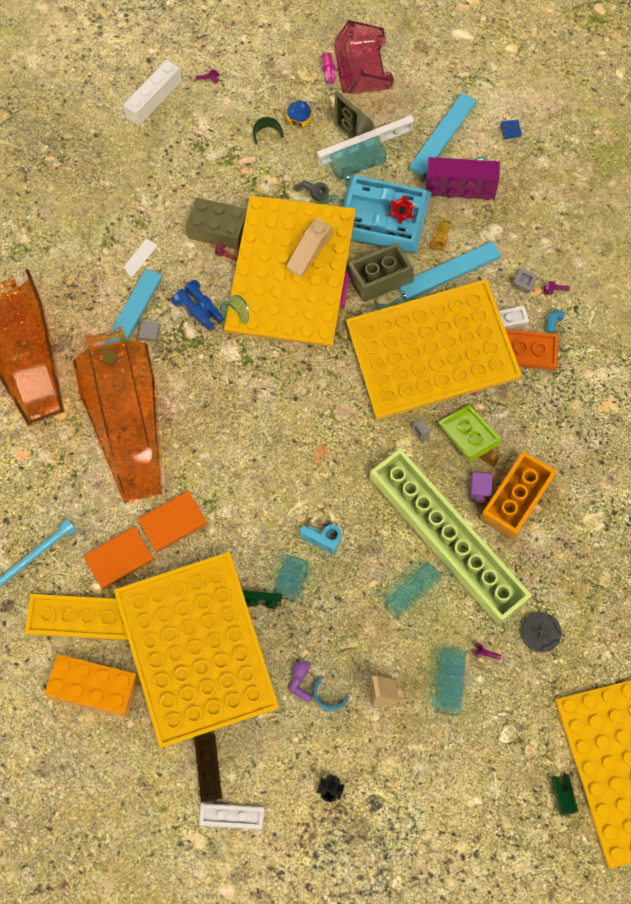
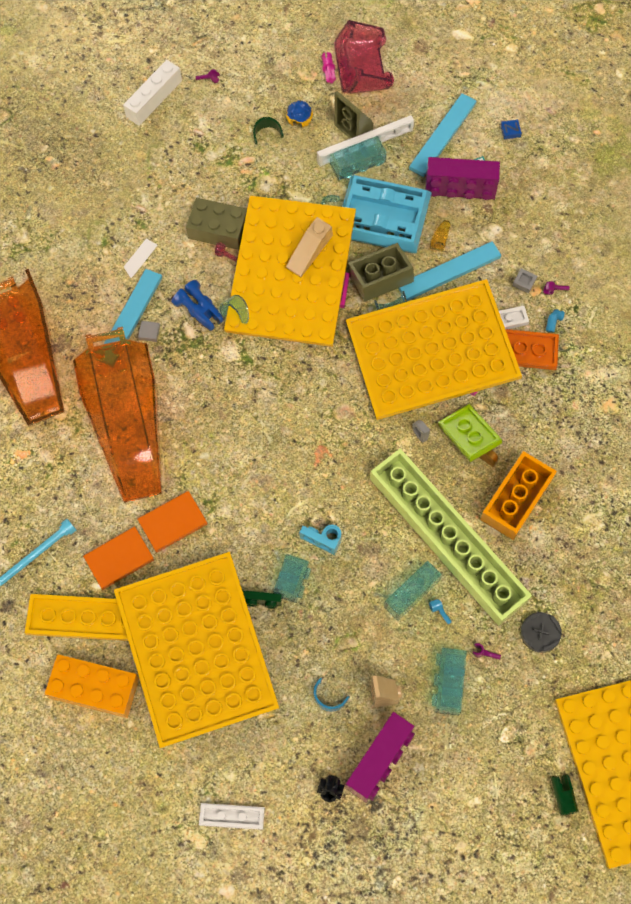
(208, 768): dark brown plate -> none
(300, 671): medium lavender plate -> none
(314, 189): dark grey plate -> none
(379, 757): none -> magenta brick
(402, 202): red rock -> none
(436, 605): none -> dark azure hand
(481, 488): medium lavender brick -> none

